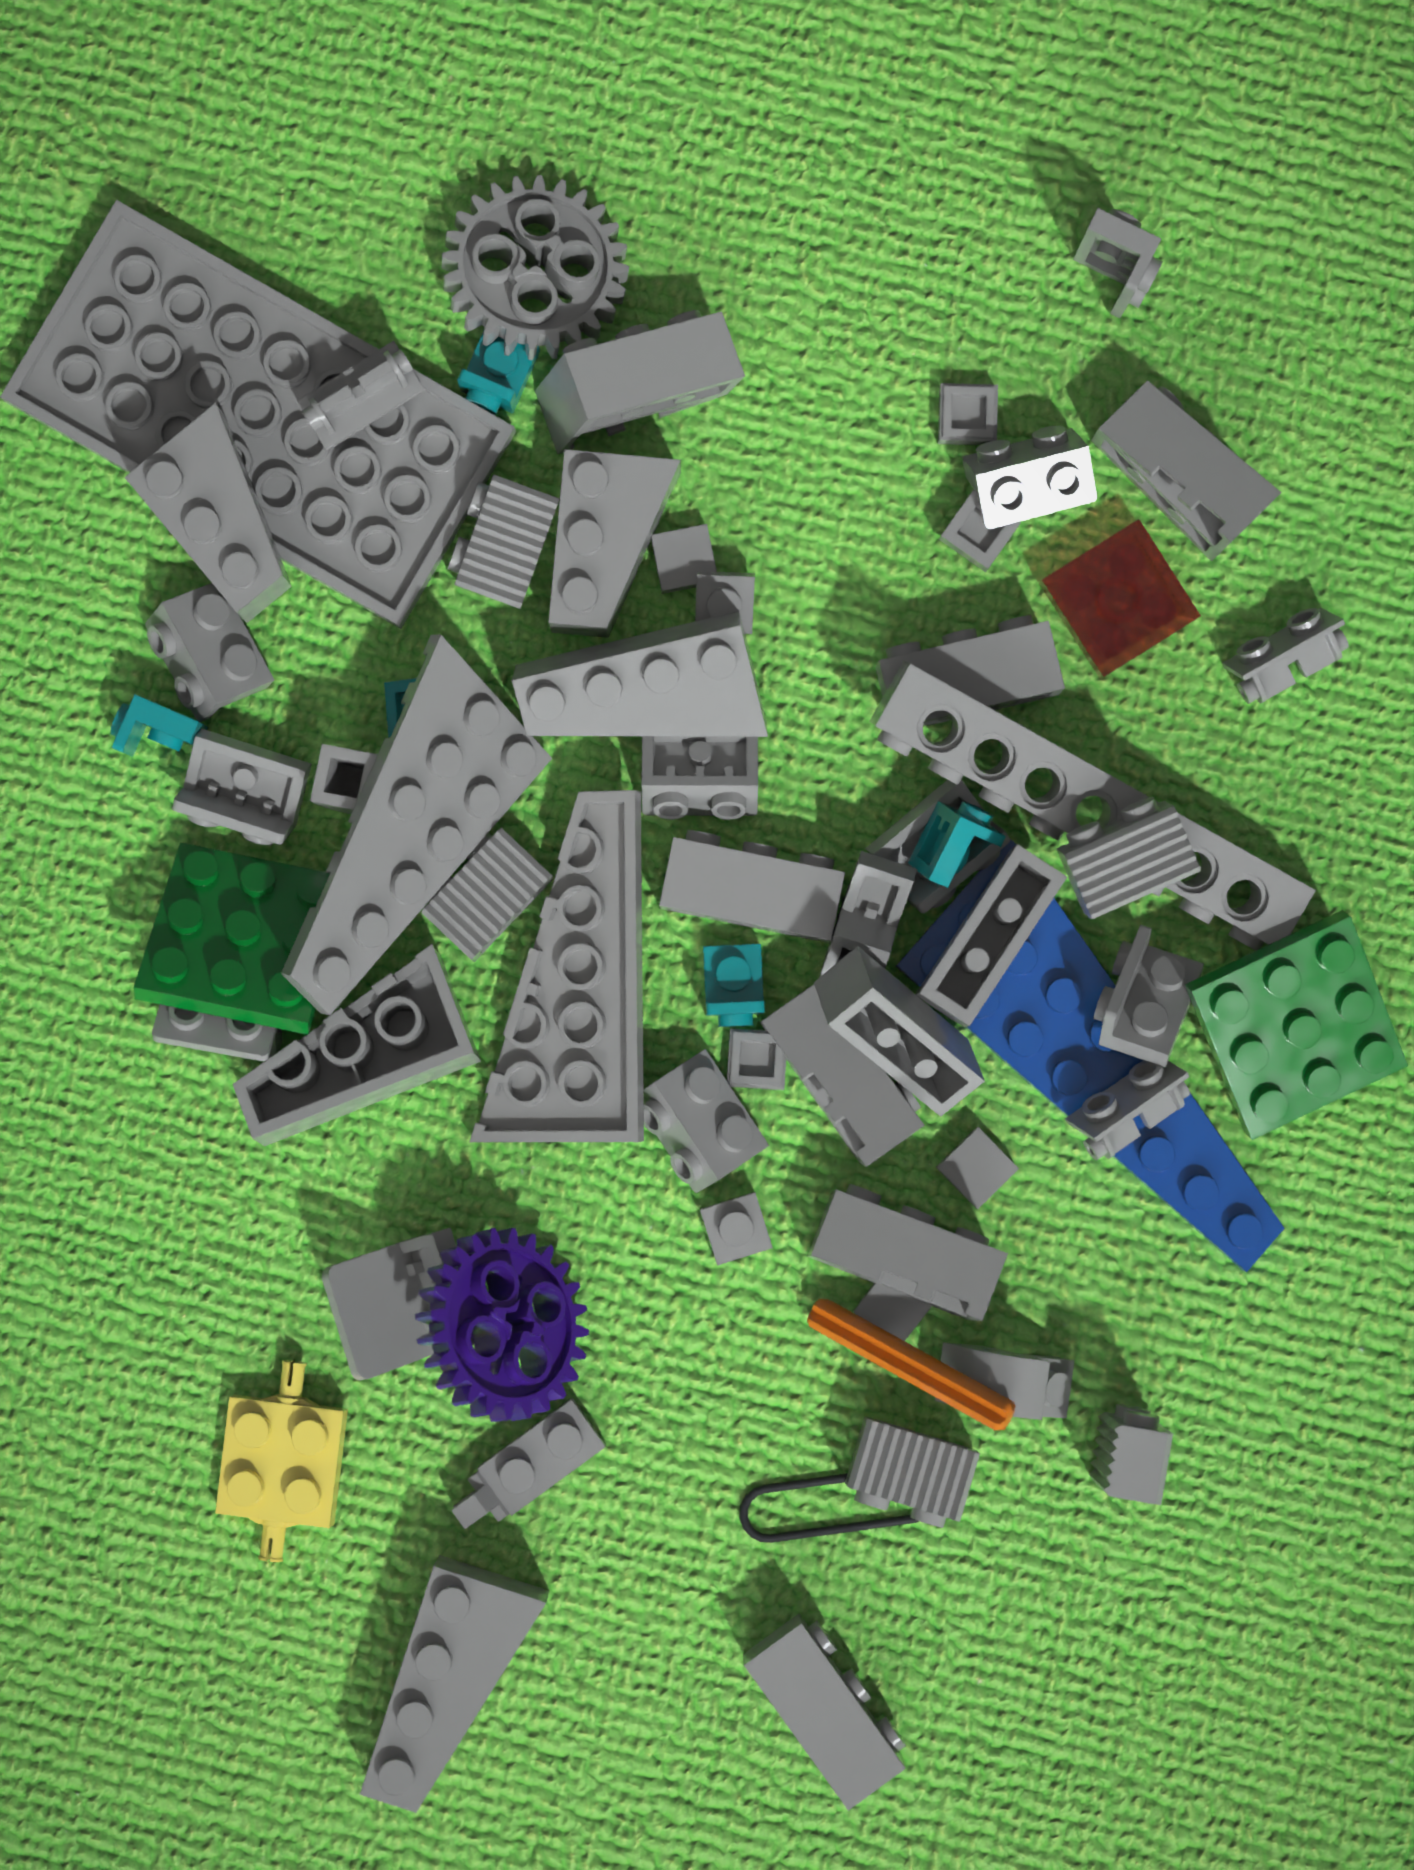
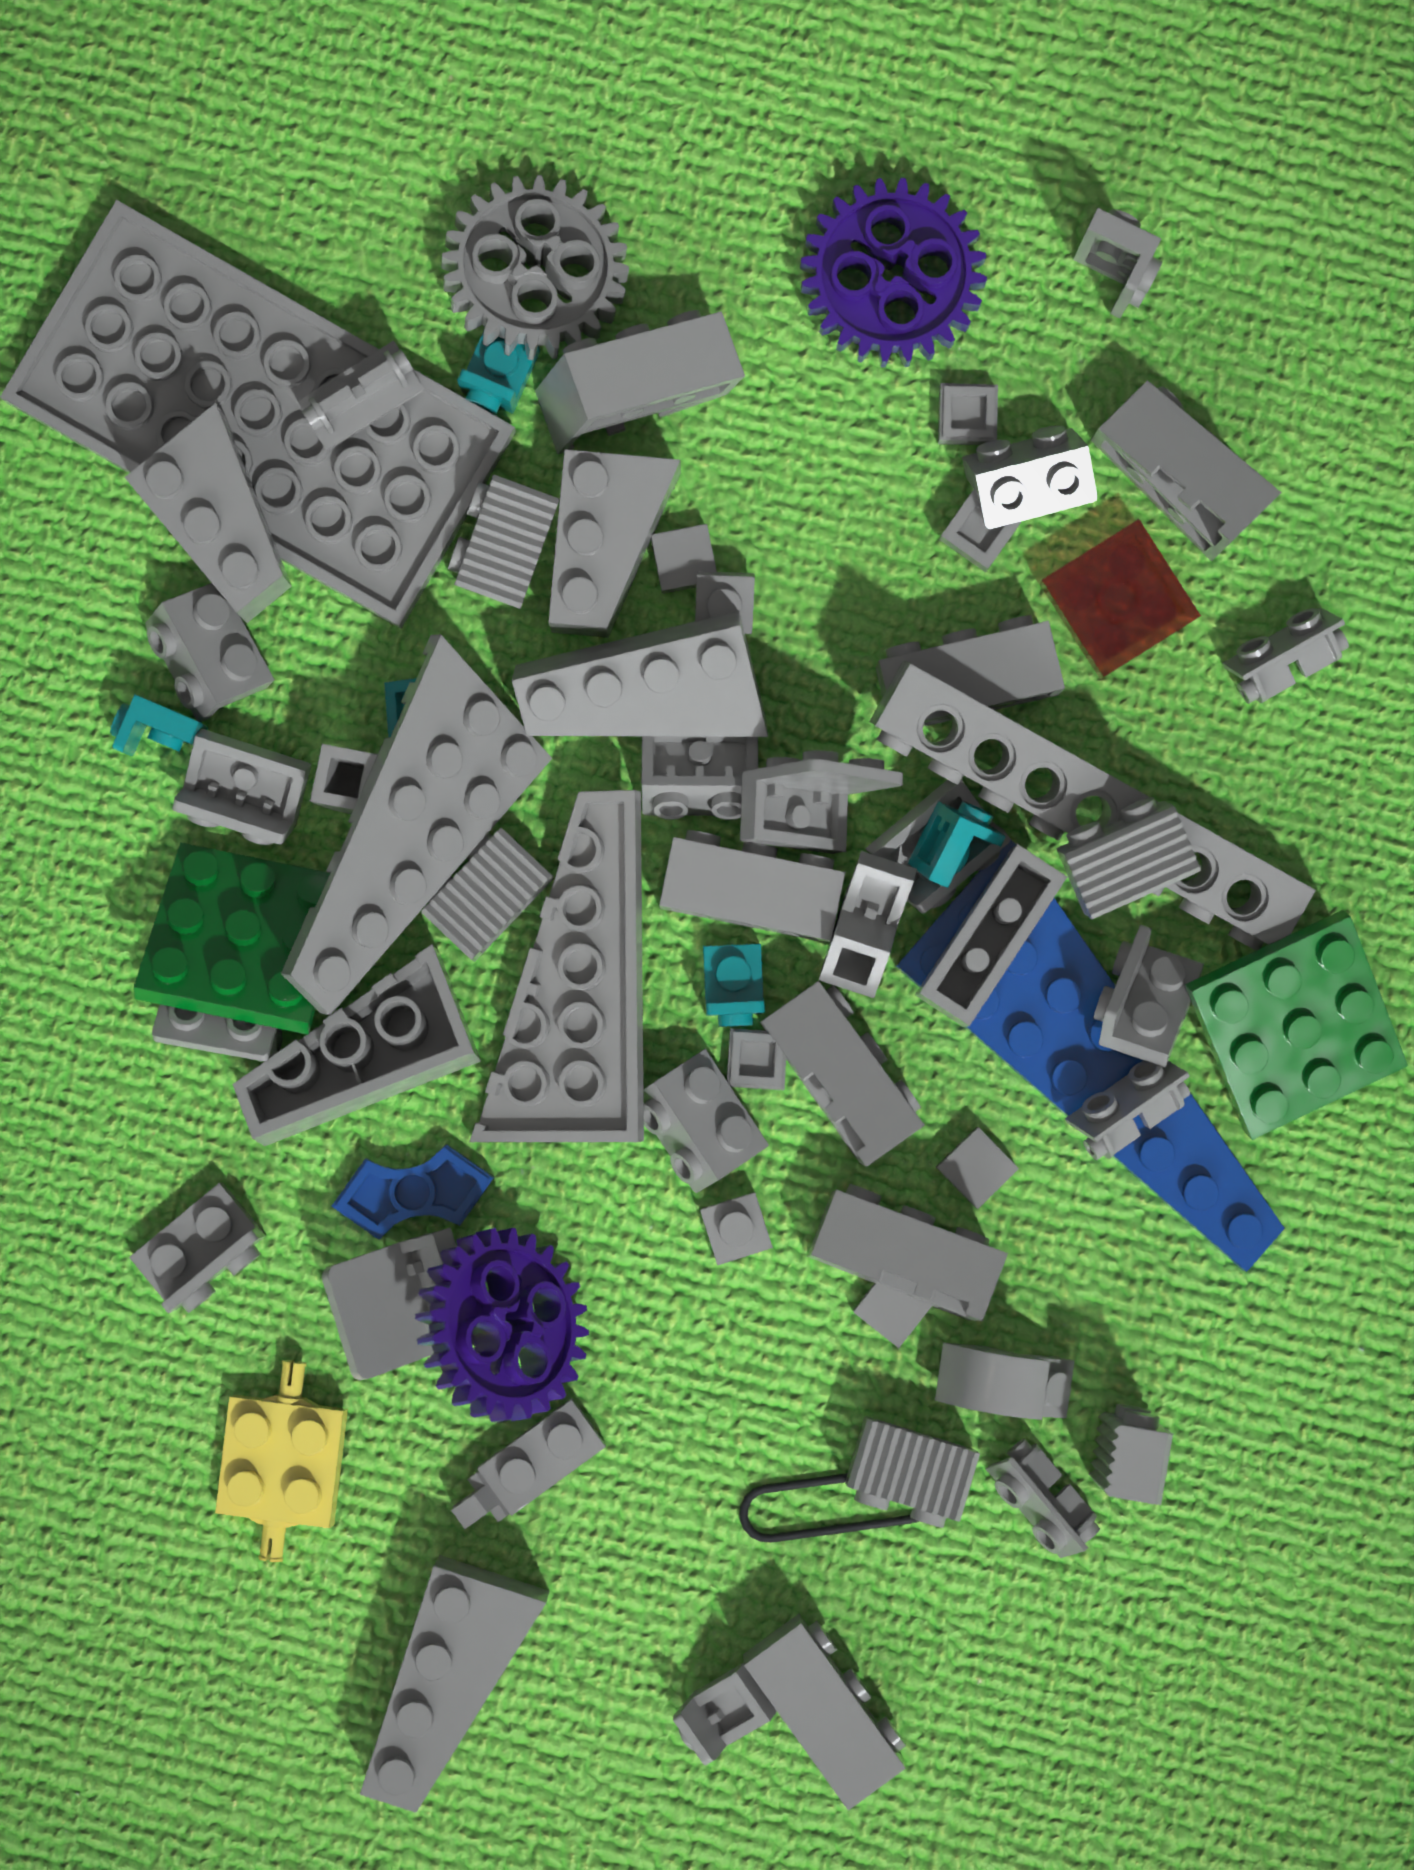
(198, 1248): none -> light grey bracket
(440, 1187): none -> blue tile
(722, 1713): none -> light grey bracket
(807, 799): none -> light grey bracket
(898, 1031): light grey brick -> none
(911, 1364): orange axle -> none
(924, 232): none -> dark purple gear
(1059, 1521): none -> light grey hinge

